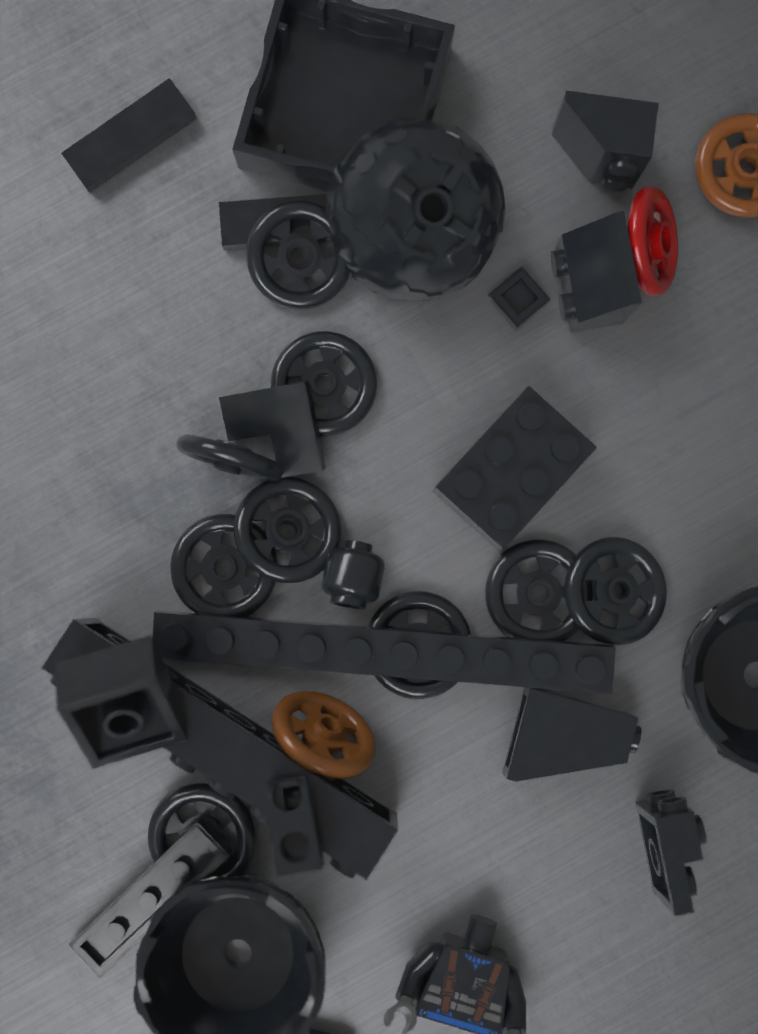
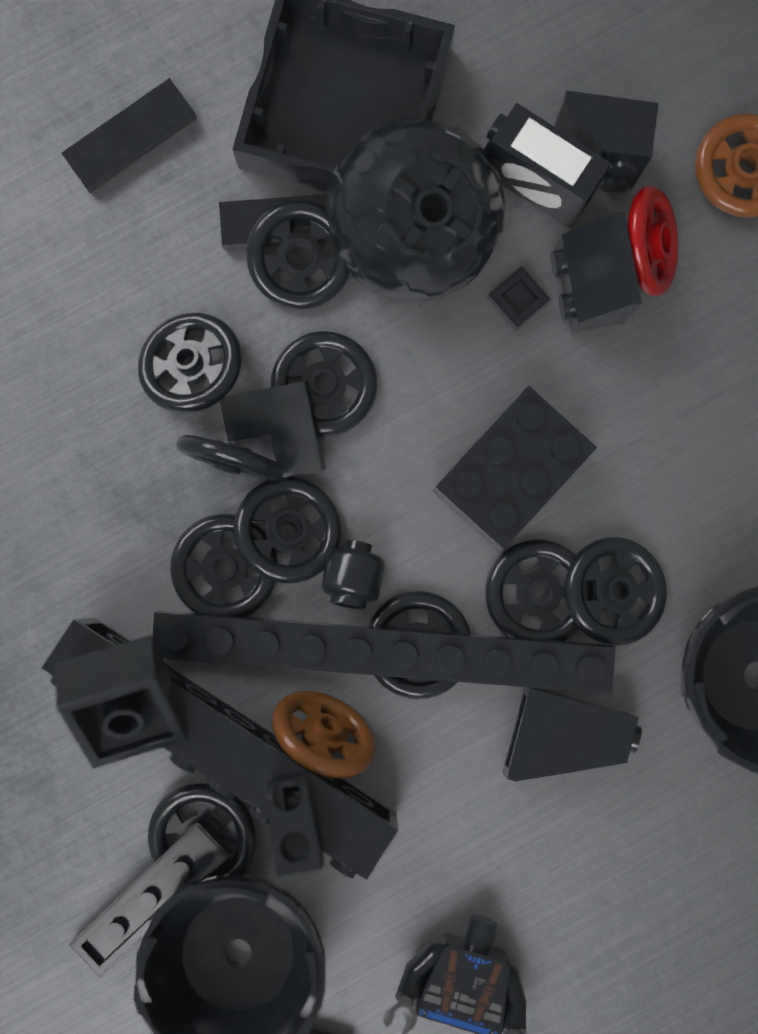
(221, 376): none -> black plate
(544, 164): none -> brick
(670, 840): black plate -> none

